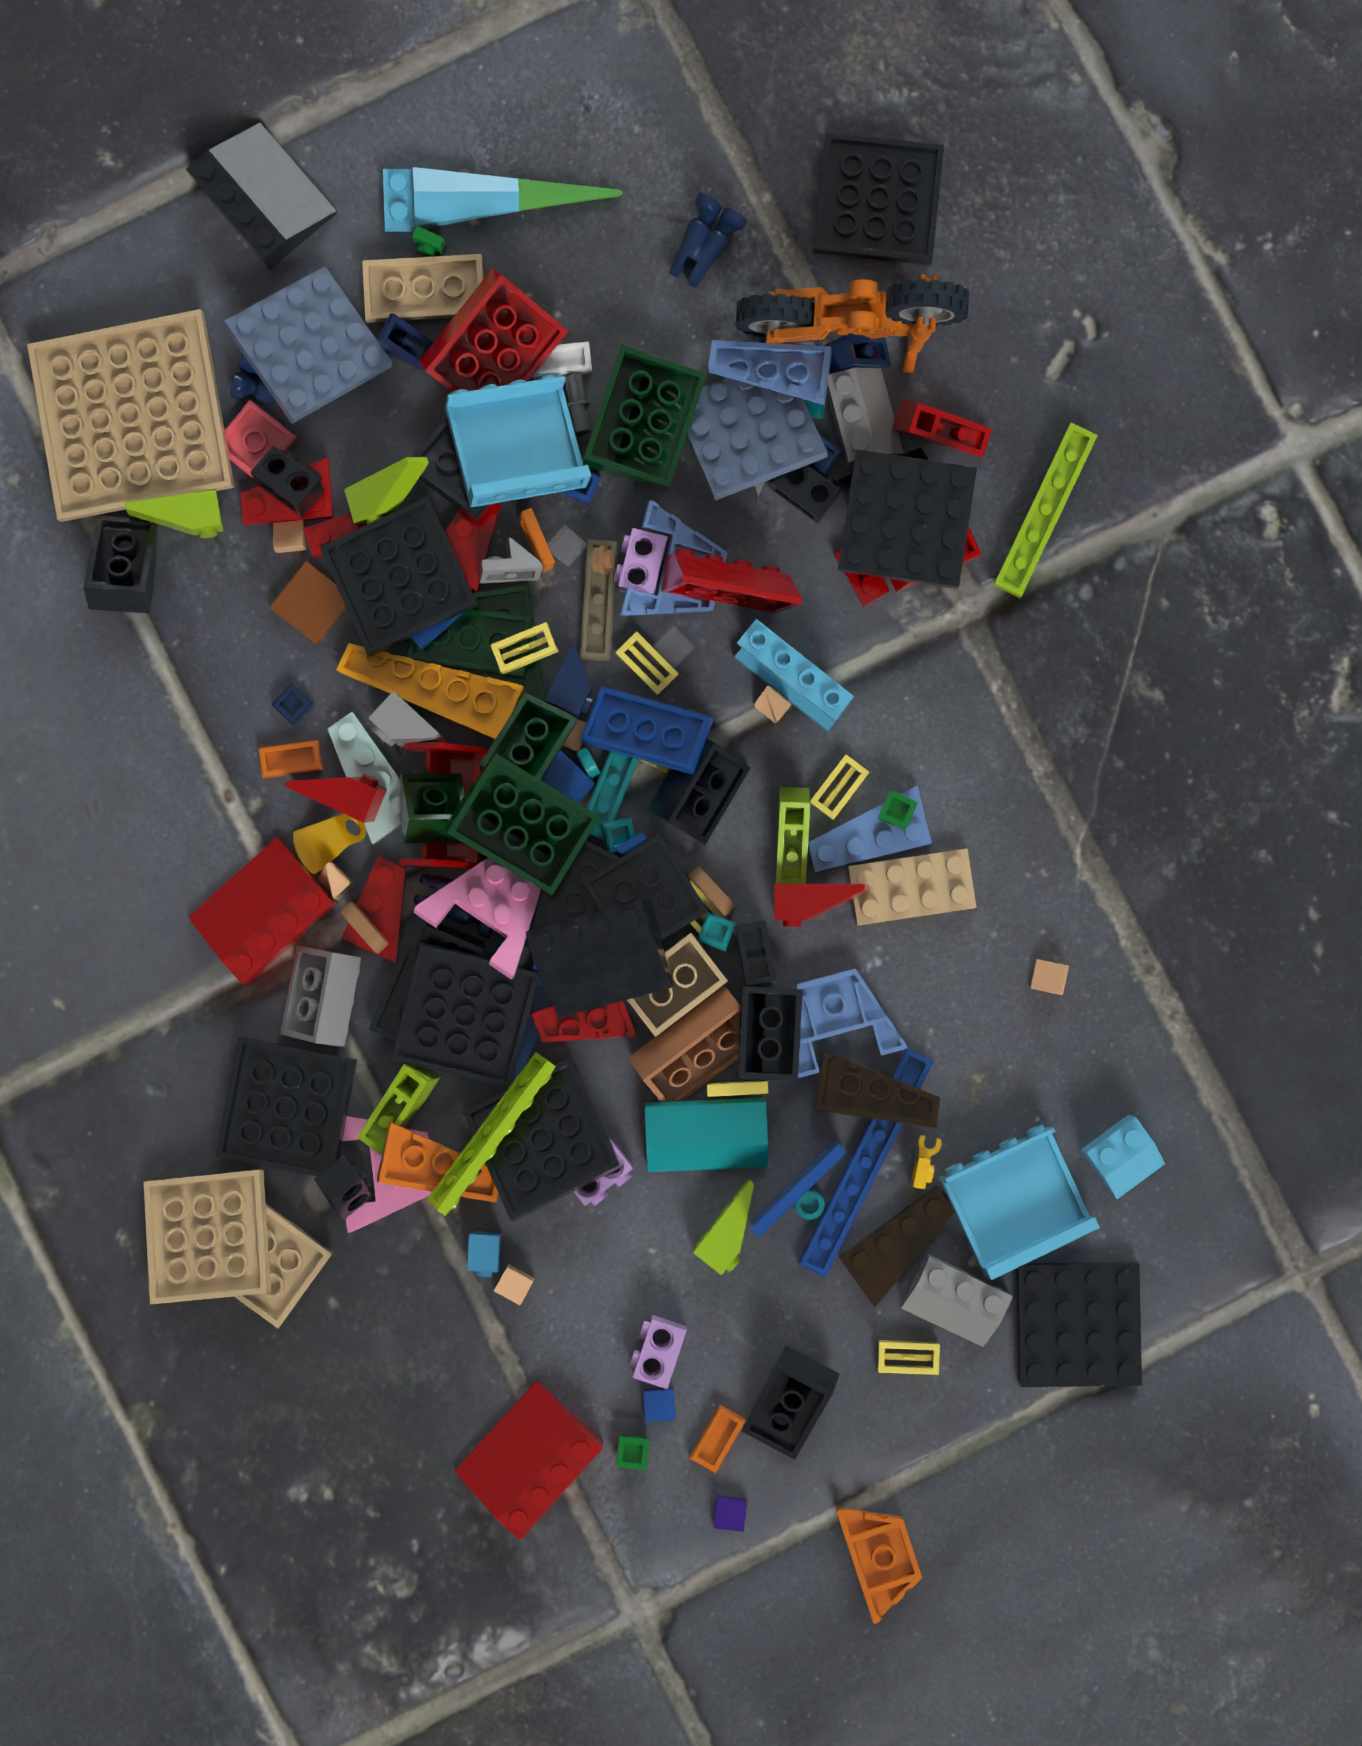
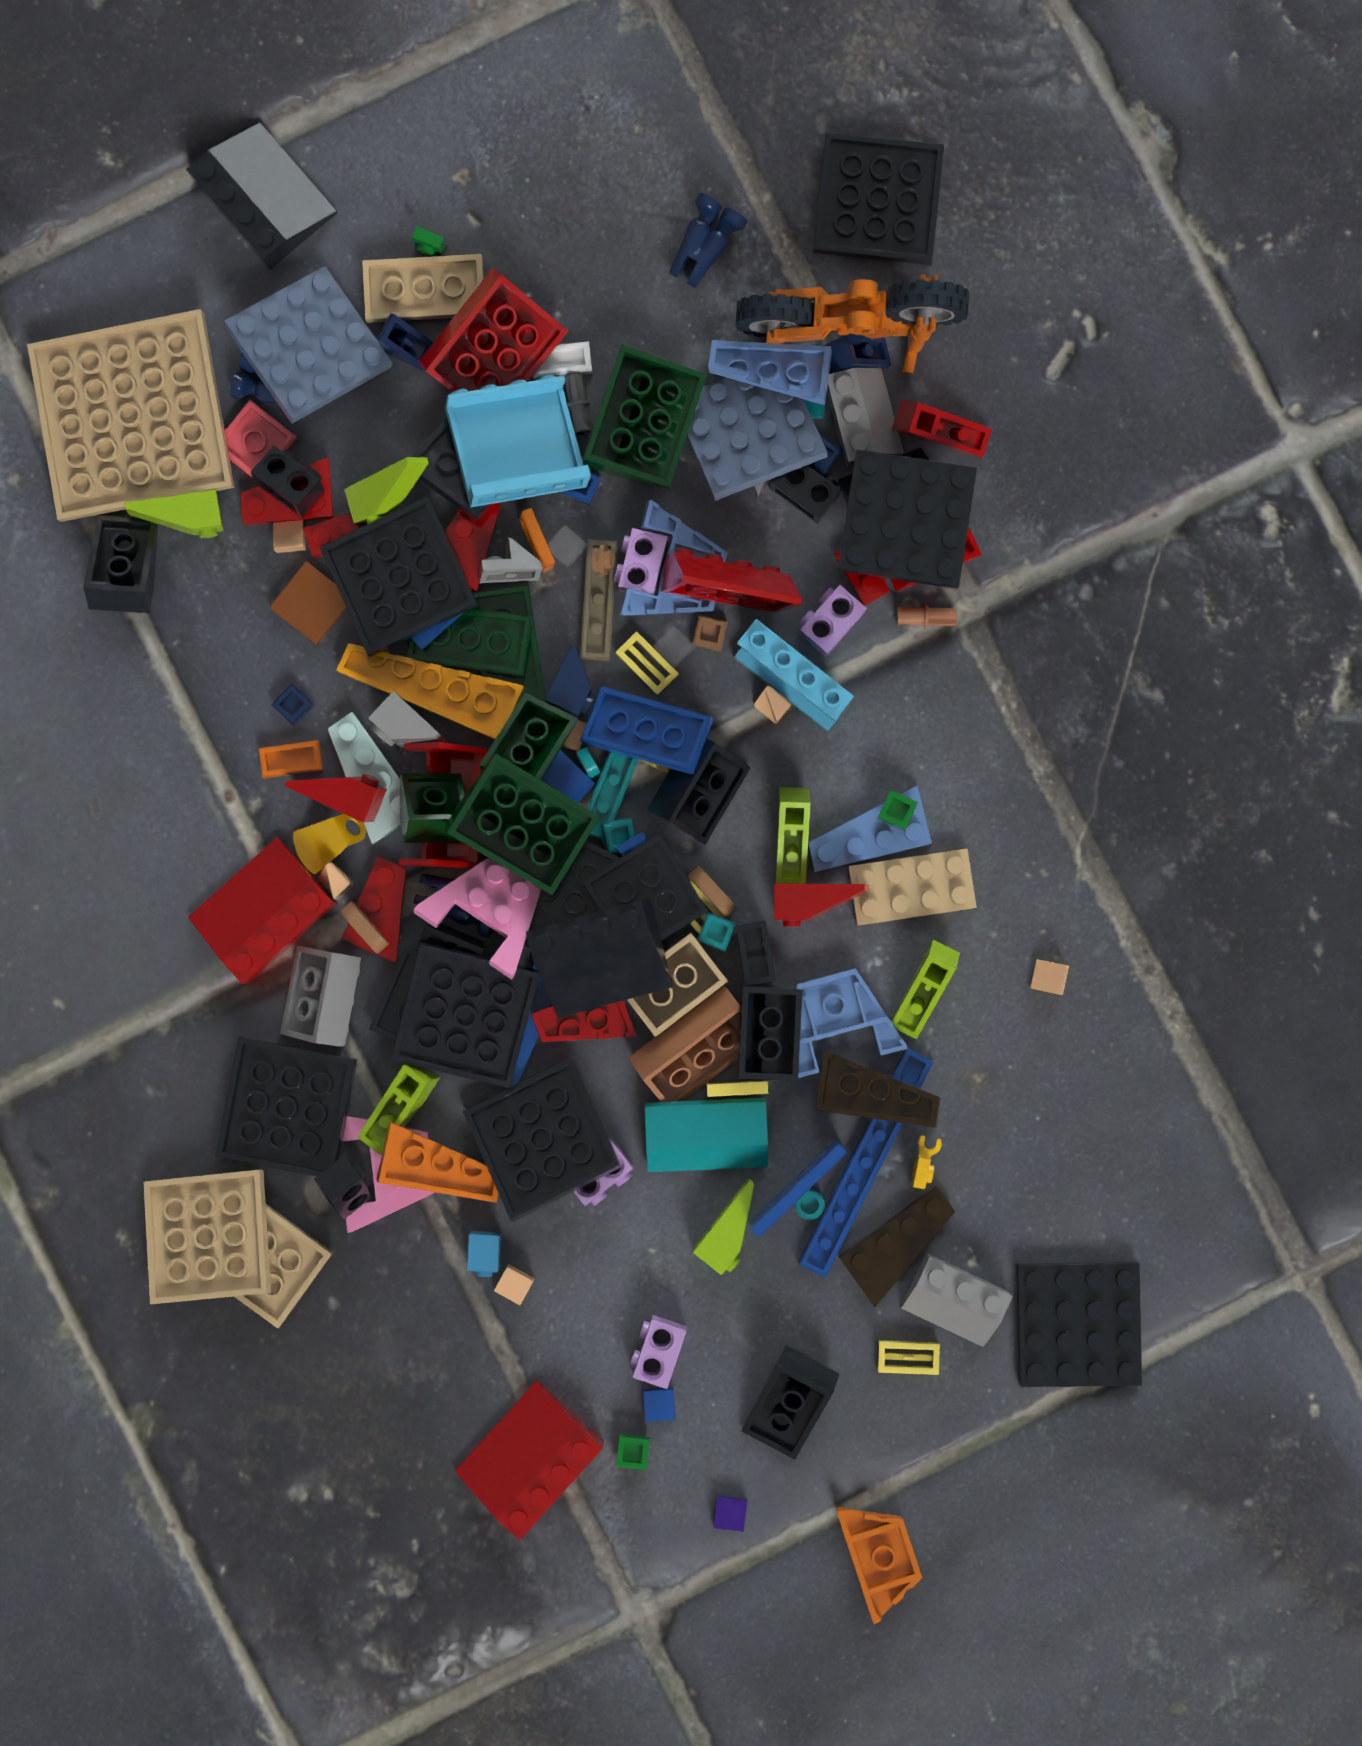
(447, 197): medium azure plate -> none
(490, 1134): lime plate -> none
(500, 658): light yellow tile -> none
(710, 633): none -> medium nougat tile
(717, 1438): orange tile -> none
(824, 807): light yellow tile -> none
(837, 624): none -> lavender brick
(925, 988): none -> lime slope
(926, 616): none -> nougat axle
(1017, 1202): medium azure panel -> none
(1045, 510): lime plate -> none
(1123, 1156): medium azure slope -> none

